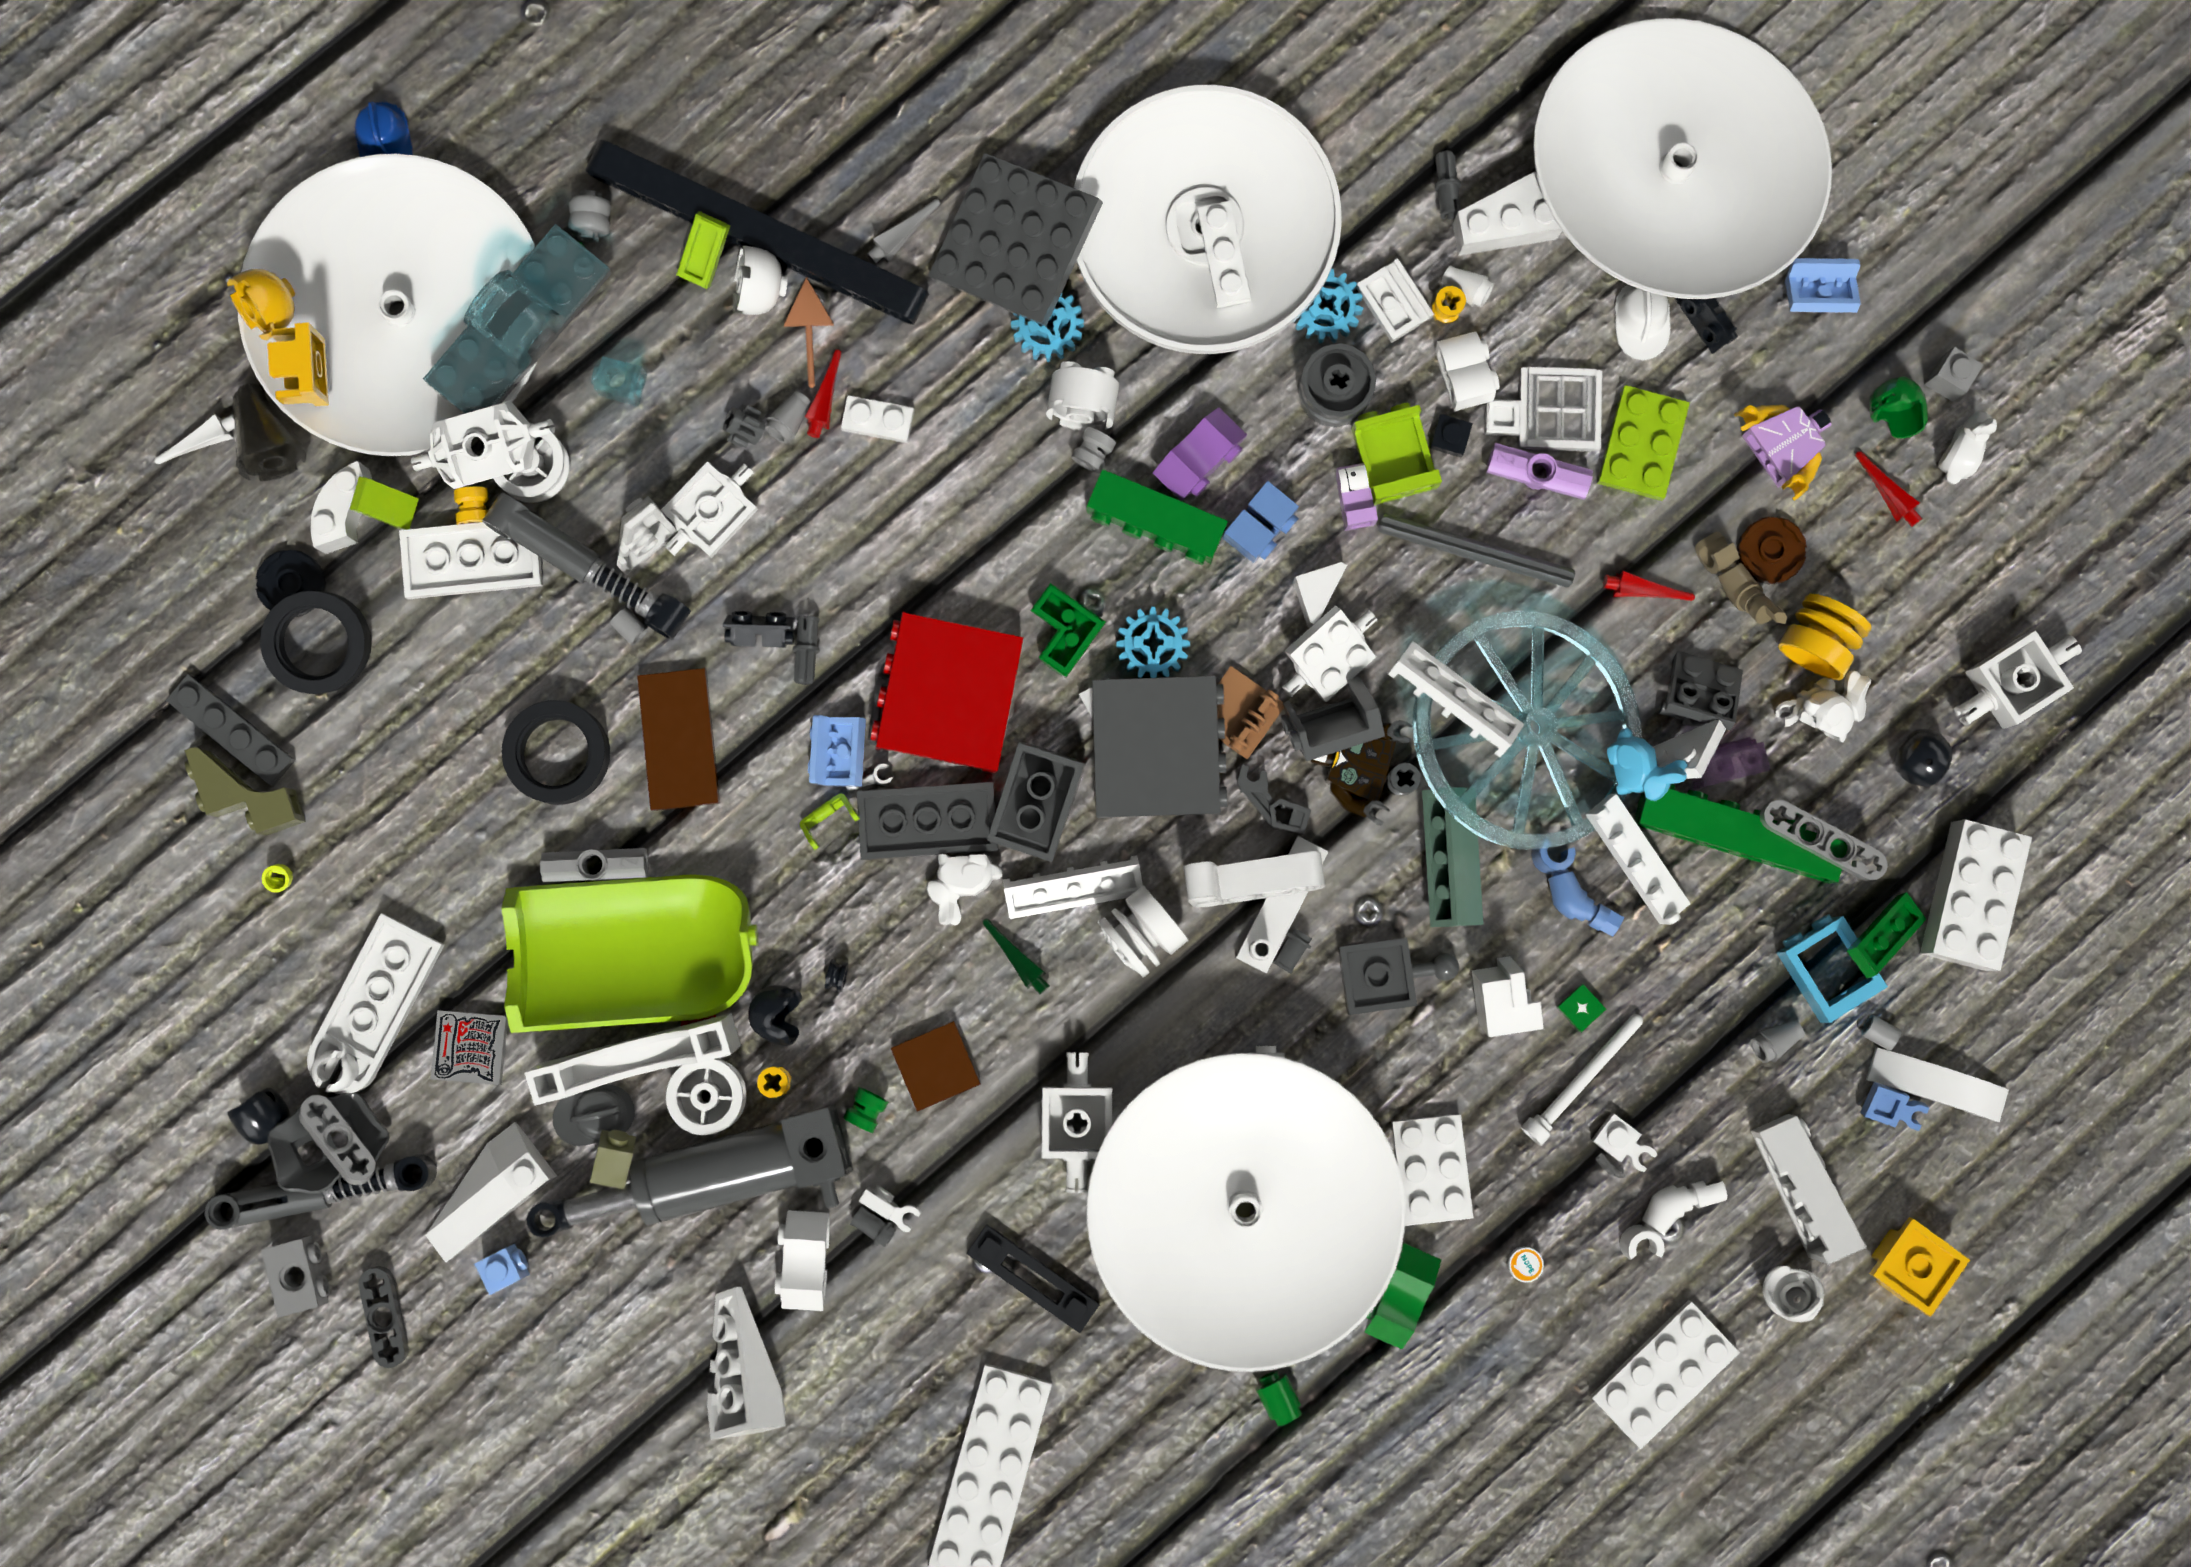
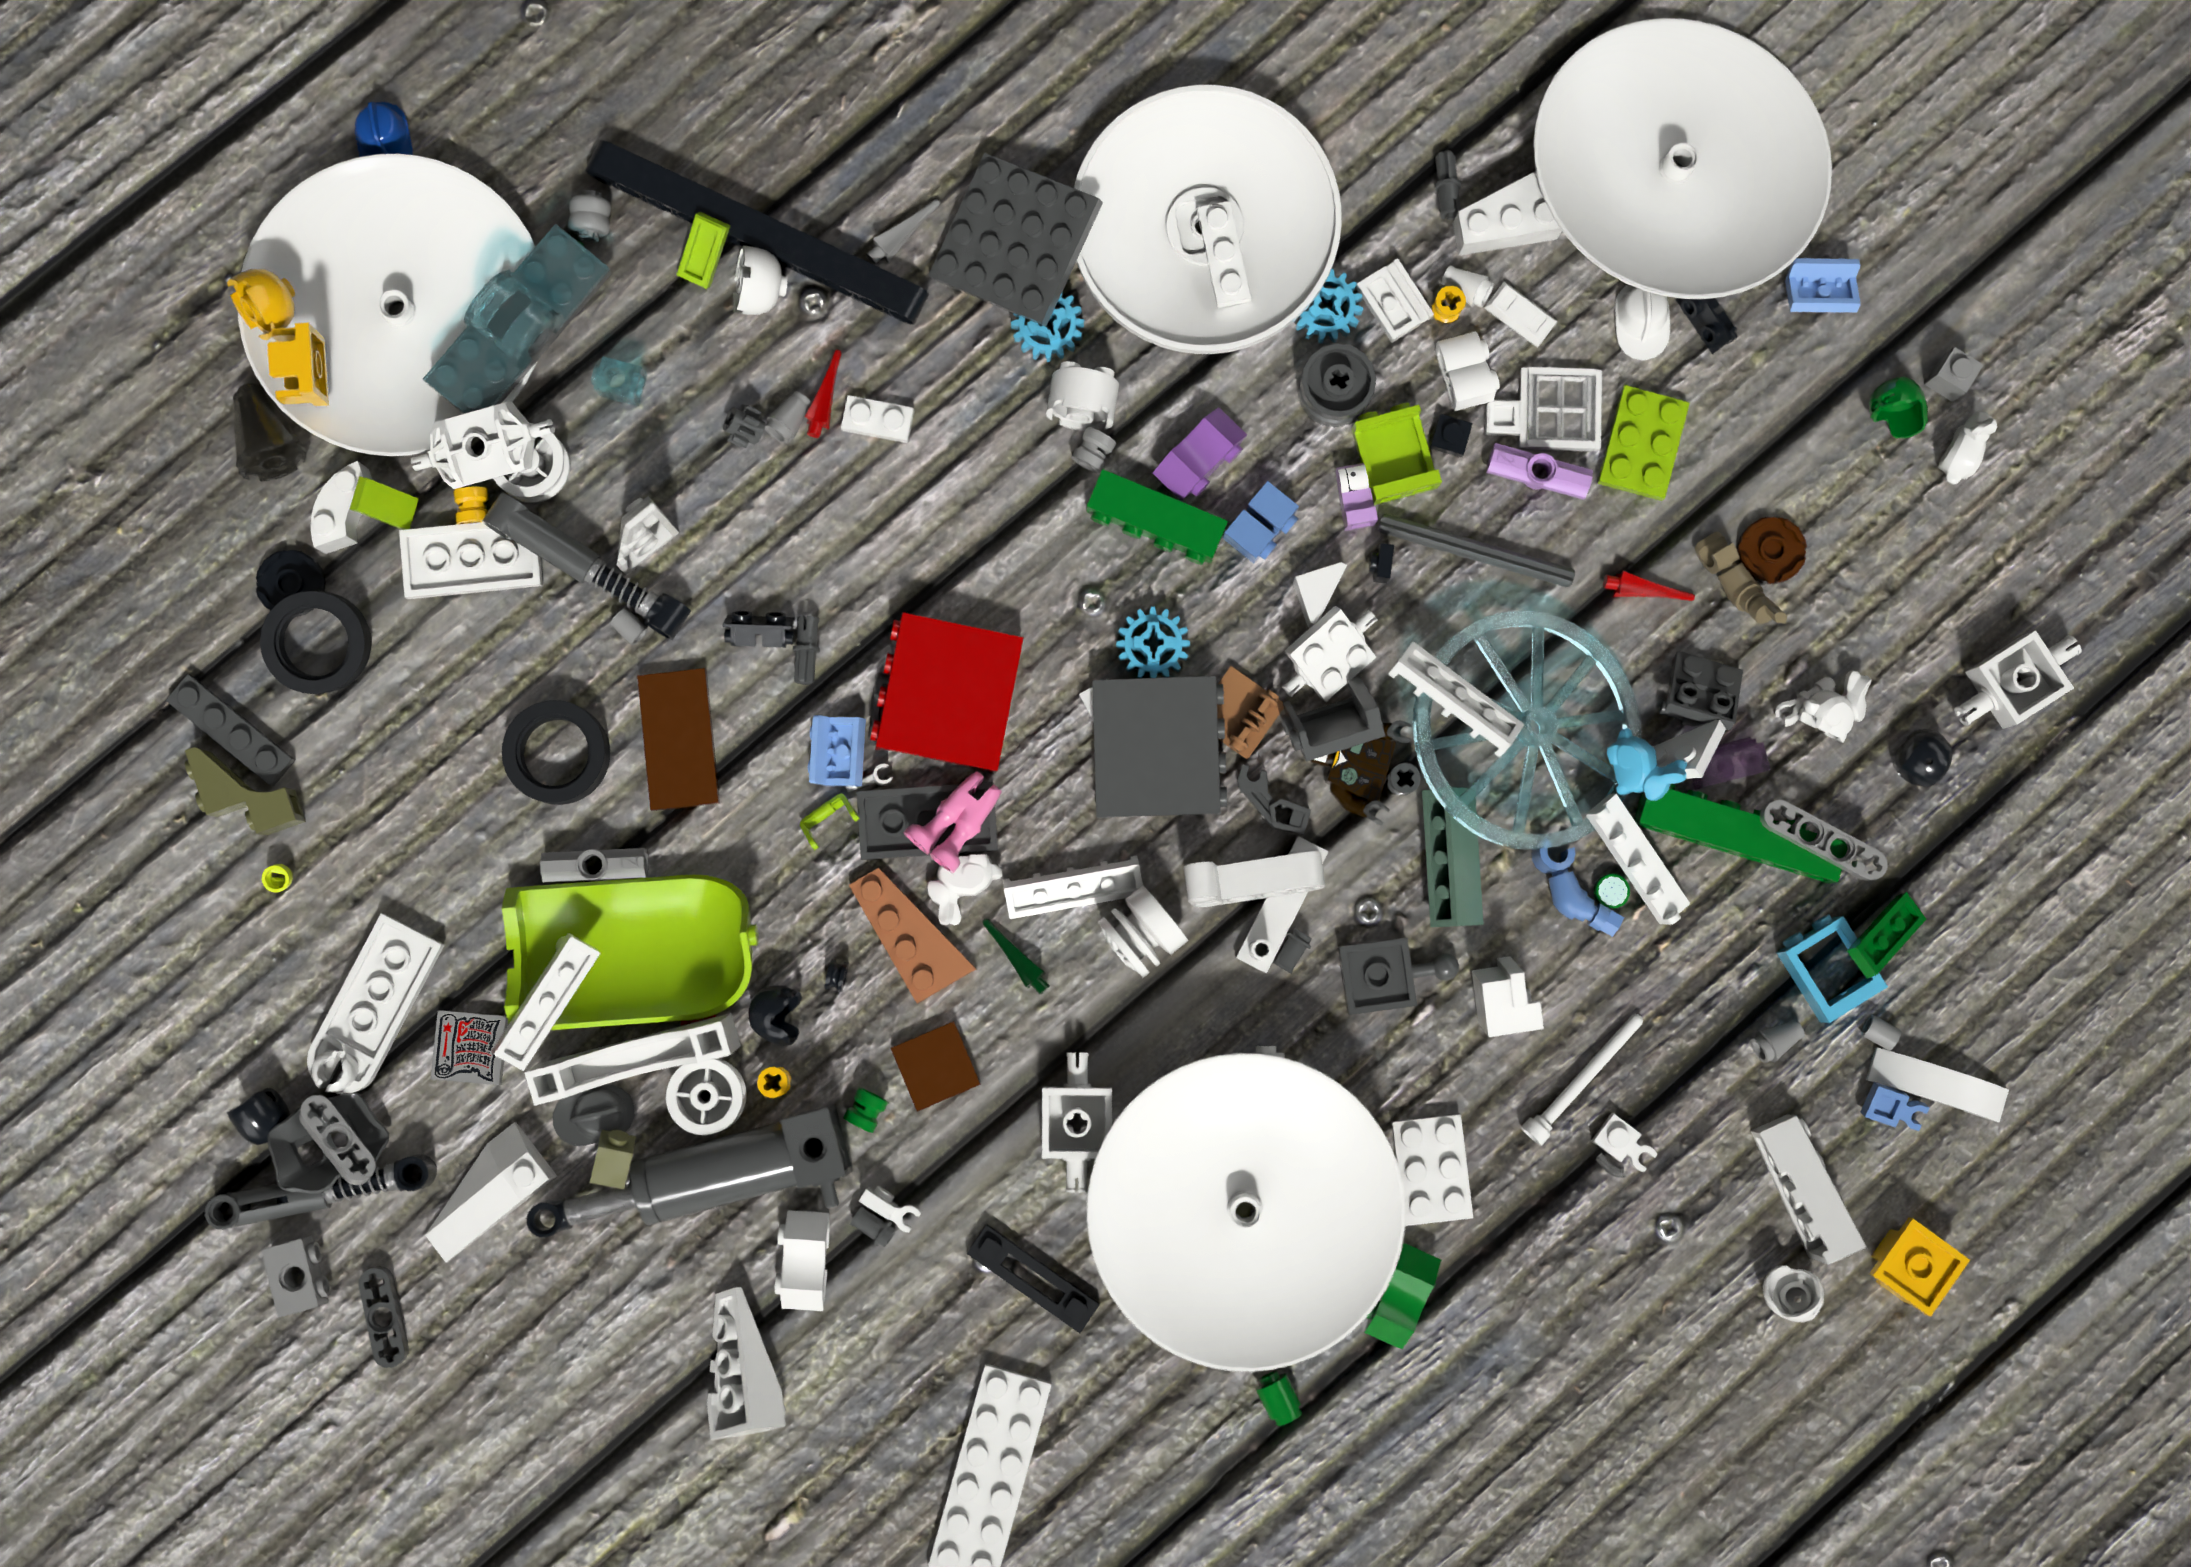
(209, 433): white piece -> none
(502, 1268): light blue brick -> none
(546, 1001): none -> white piece
(709, 509): white plate -> none
(808, 312): nougat piece -> none
(912, 941): none -> nougat wing
(958, 809): none -> bright pink piece
(1036, 801): dark grey slope -> none
(1075, 628): green brick -> none
(1381, 563): none -> black plate
(1520, 314): none -> white tile
(1525, 1264): white tile -> none
(1581, 1008): green tile -> none
(1612, 891): none -> light aqua tile
(1664, 1210): white piece -> none
(1664, 1374): white plate -> none
(1786, 443): lavender torso -> none
(1825, 636): yellow wheel -> none
(1898, 501): red piece -> none
(1976, 895): white brick -> none

